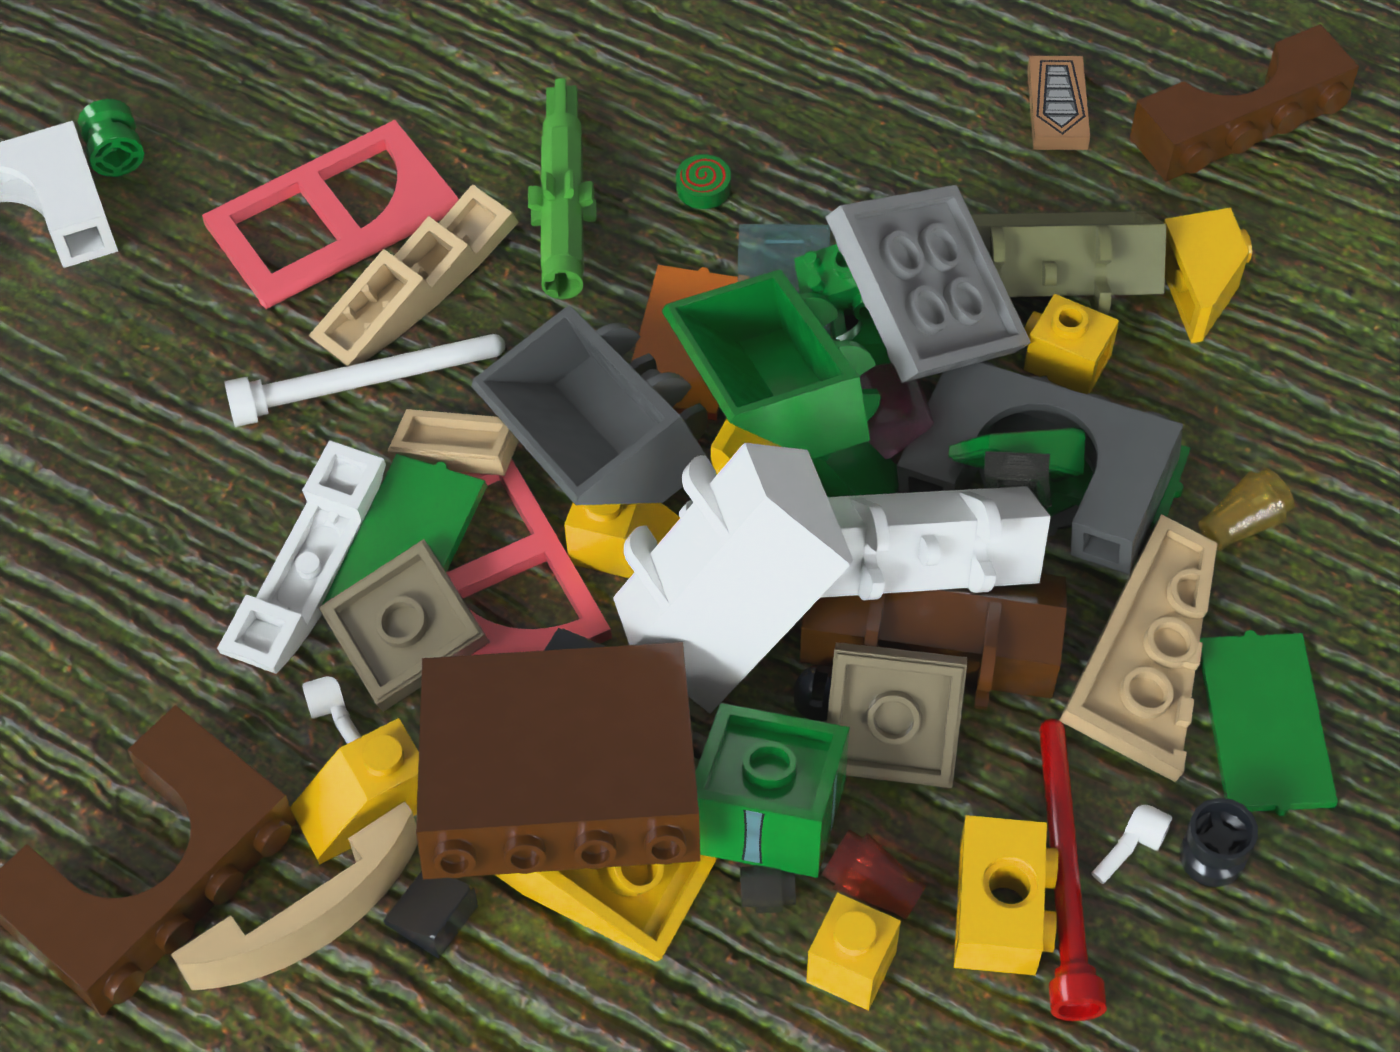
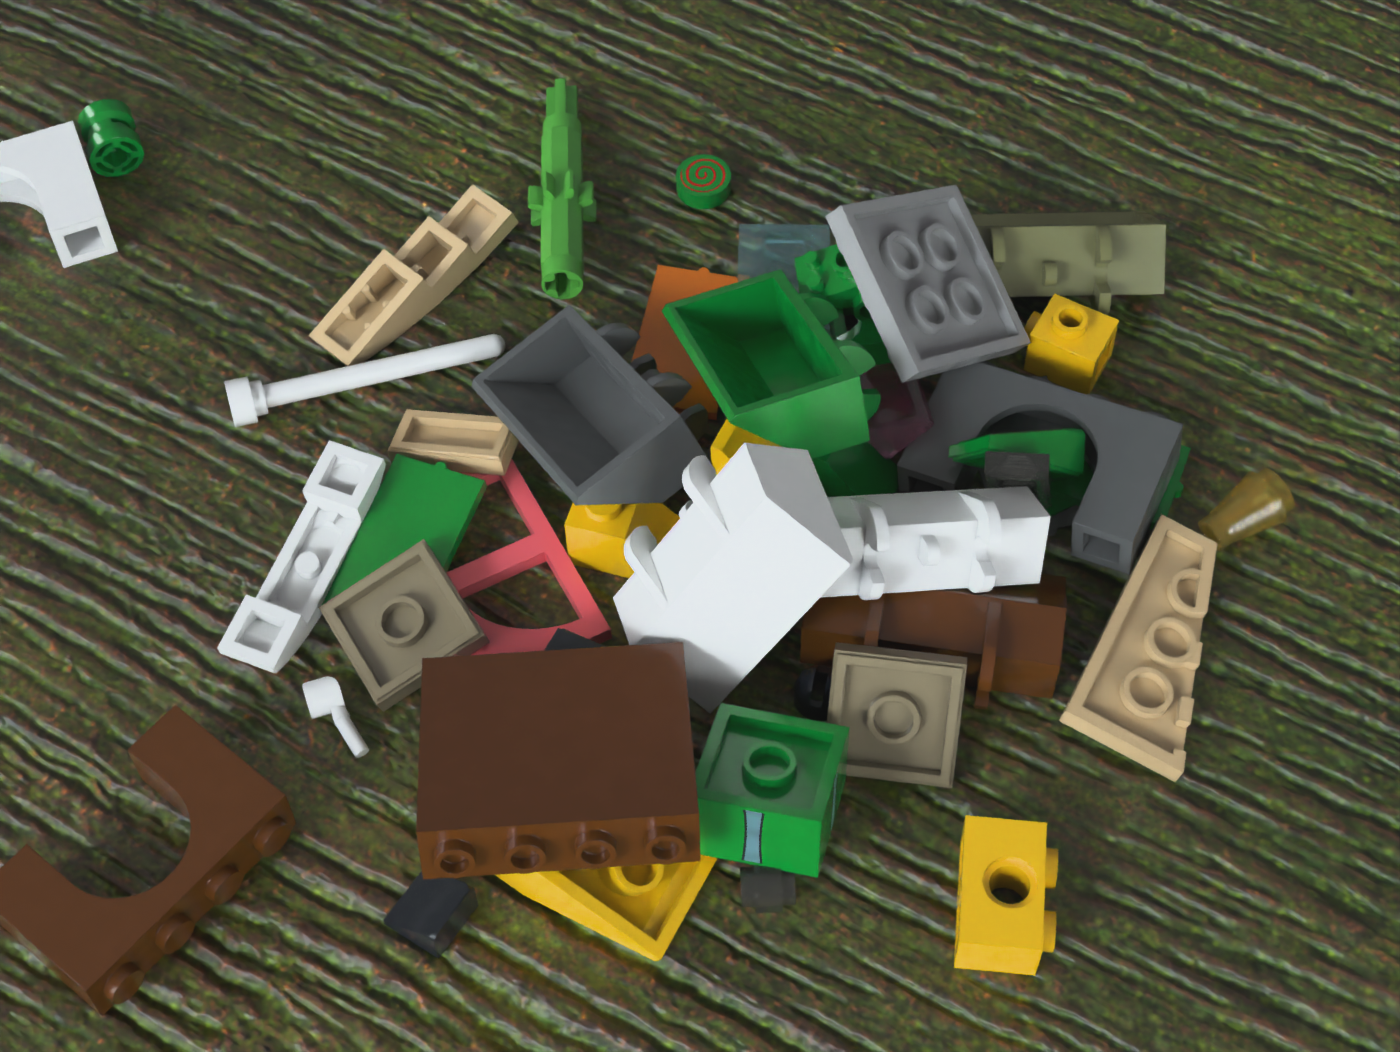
(229, 957): tan slope -> none
(358, 788): yellow slope -> none
(417, 195): coral window -> none
(852, 951): yellow brick -> none
(872, 875): clear red cone -> none
(1058, 103): medium nougat tile -> none
(1076, 989): red piece -> none
(1145, 826): white hand -> none
(1189, 128): reddish brown arch -> none
(1204, 266): yellow slope -> none
(1227, 830): black wheel -> none
(1266, 722): green piece -> none

